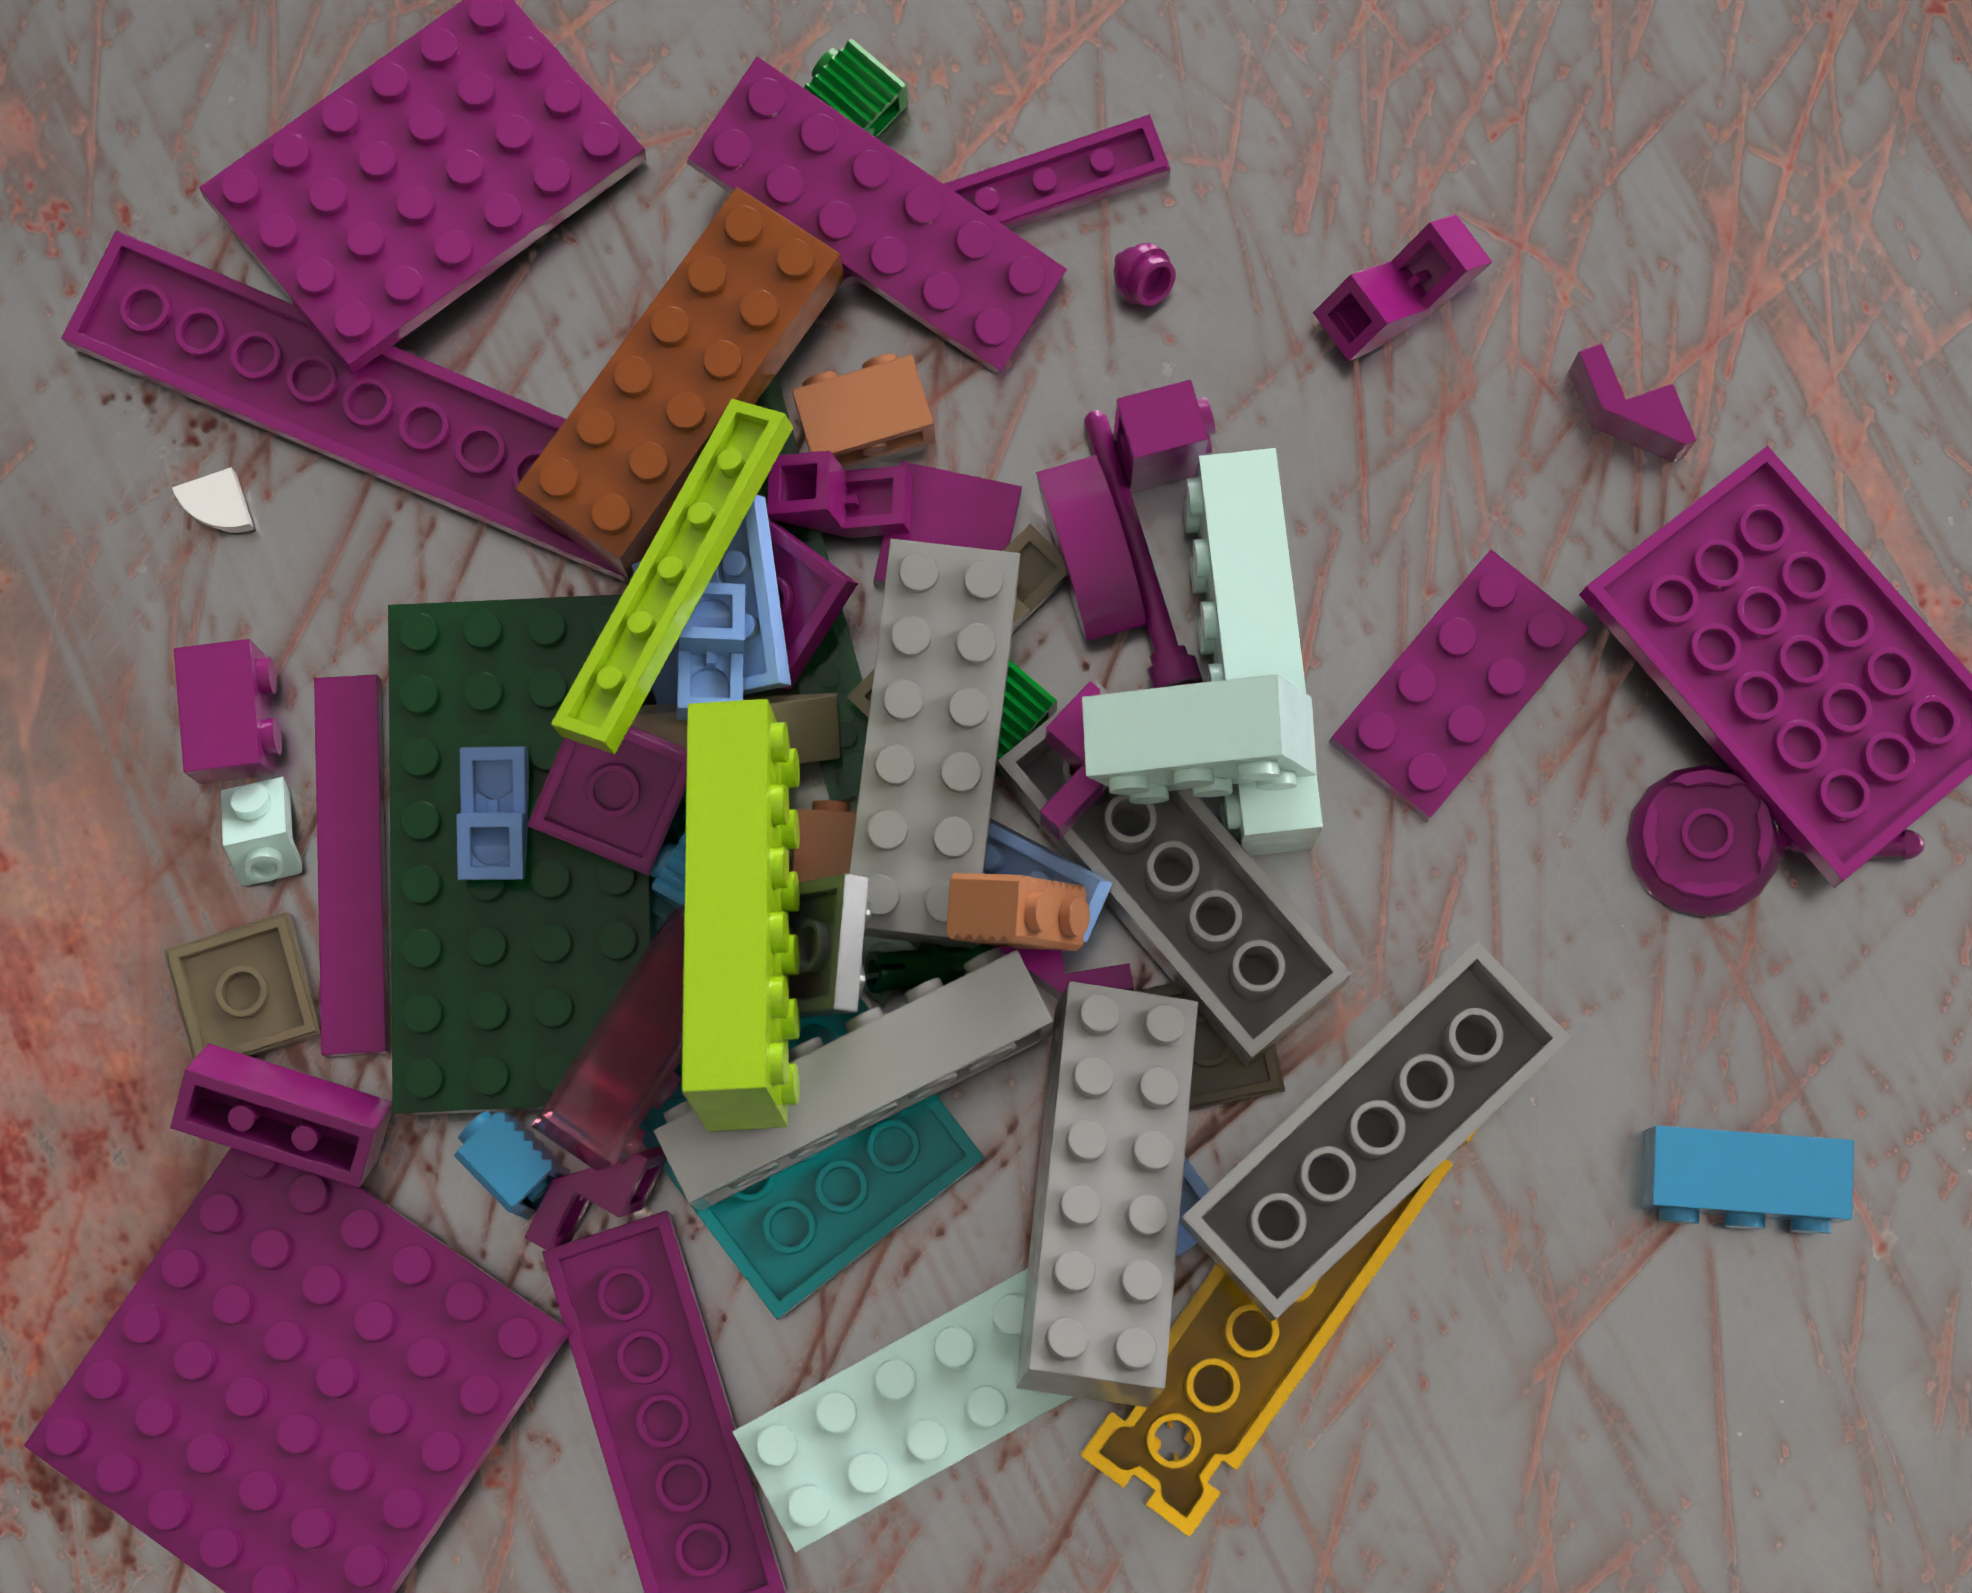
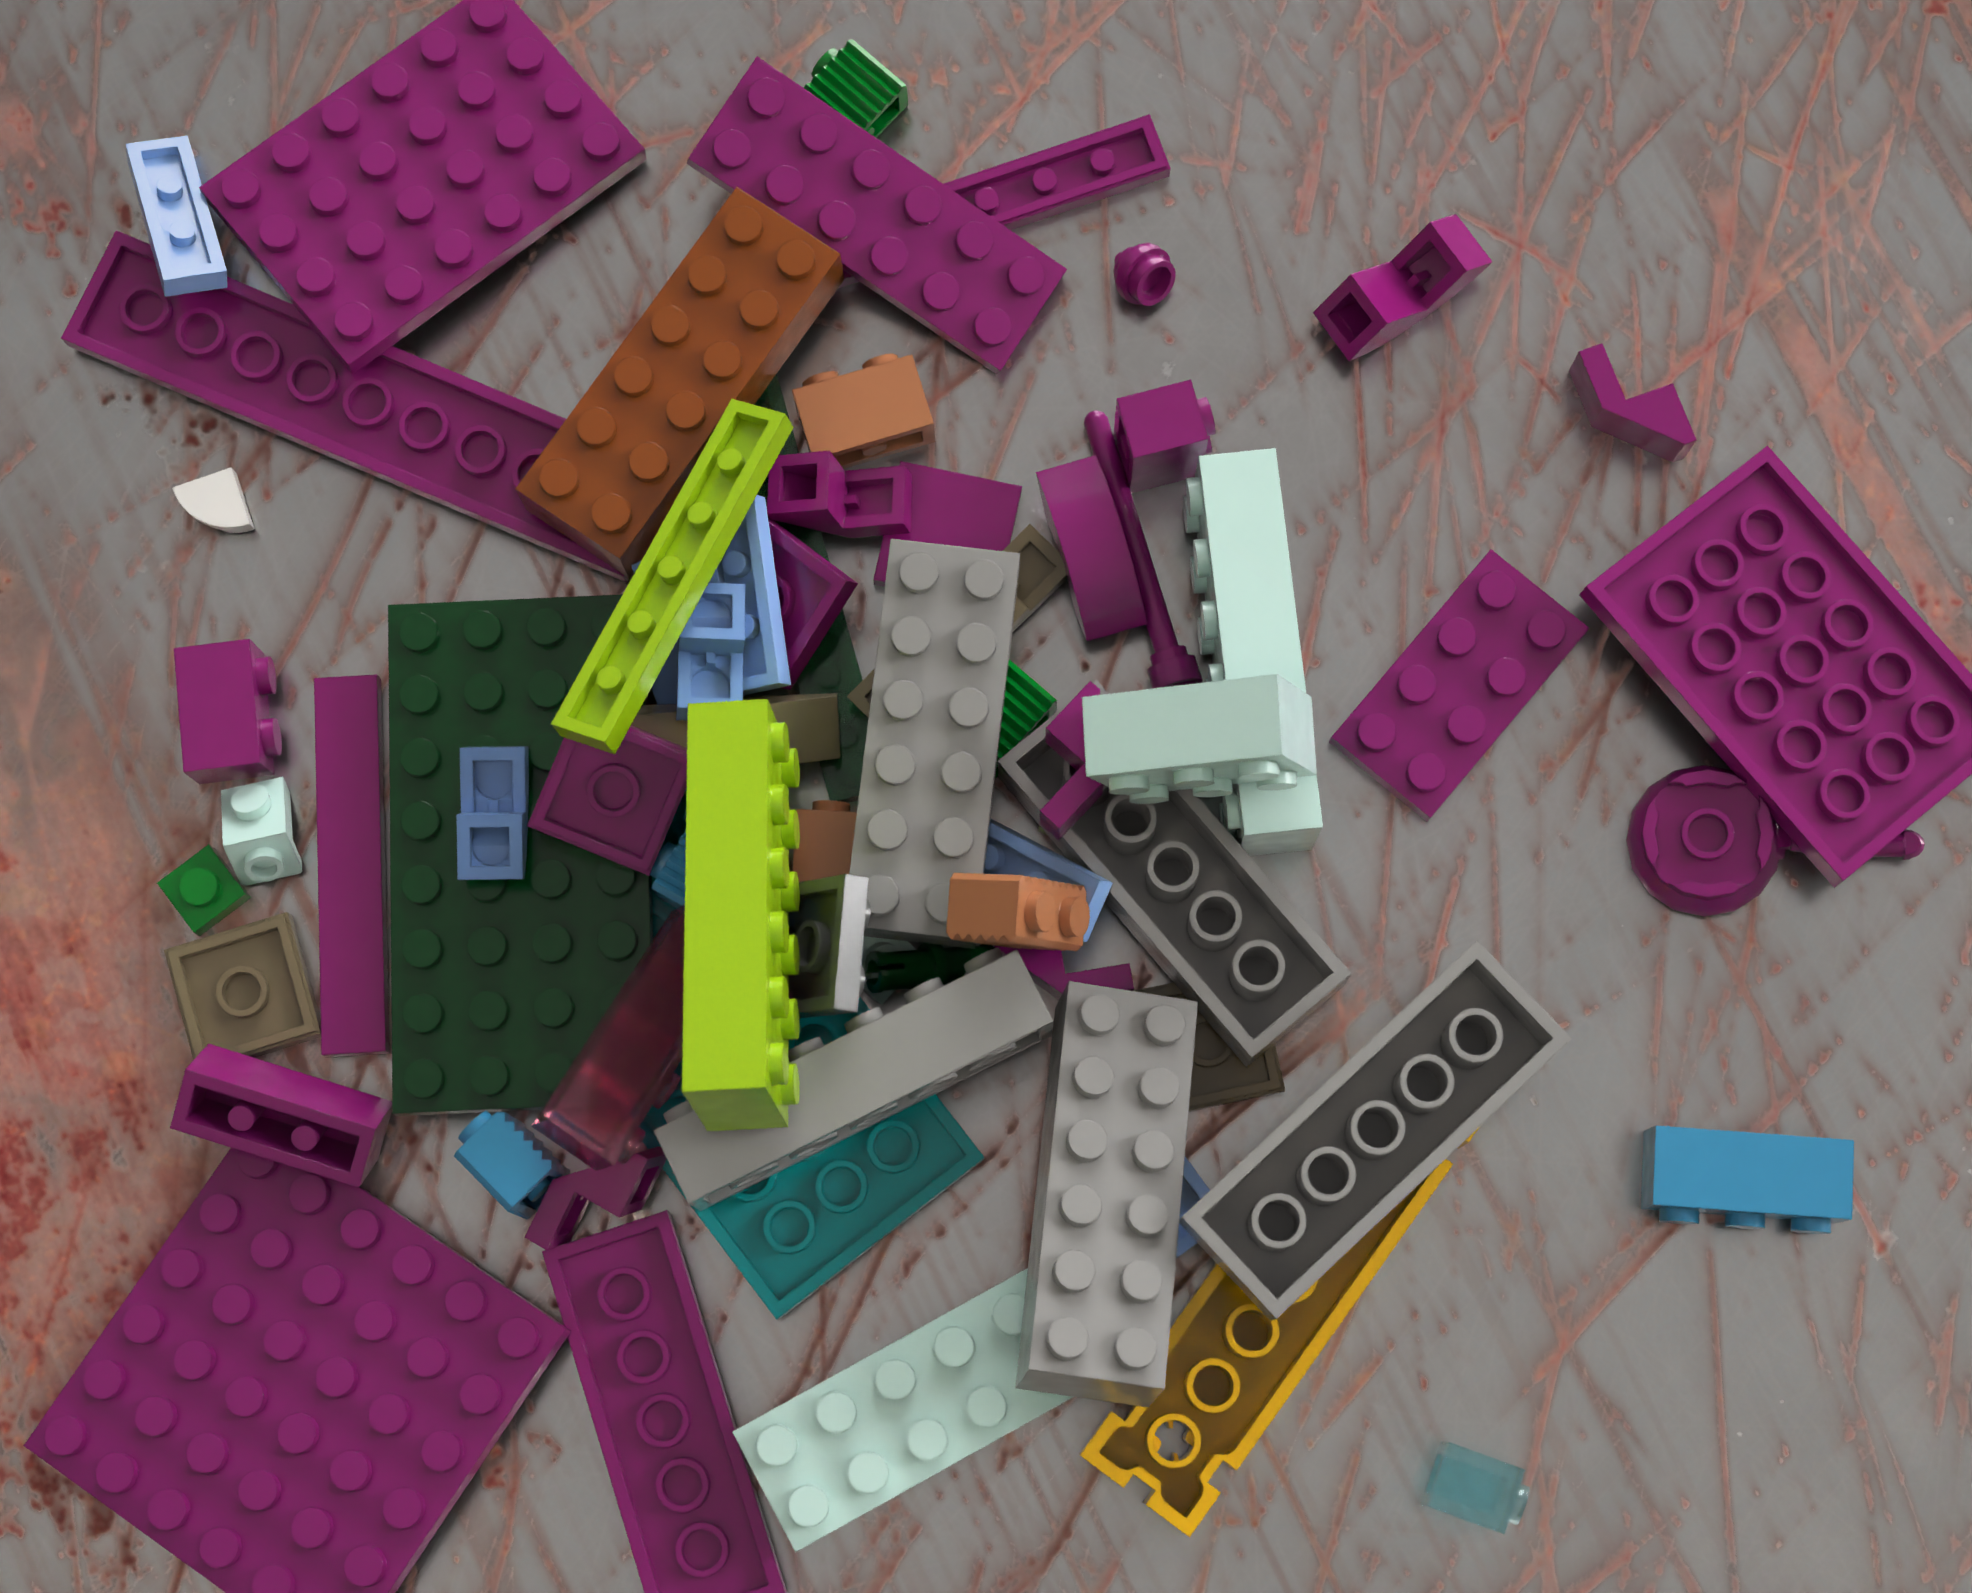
(176, 216): none -> light blue plate
(204, 890): none -> green plate
(1475, 1488): none -> clear light blue brick

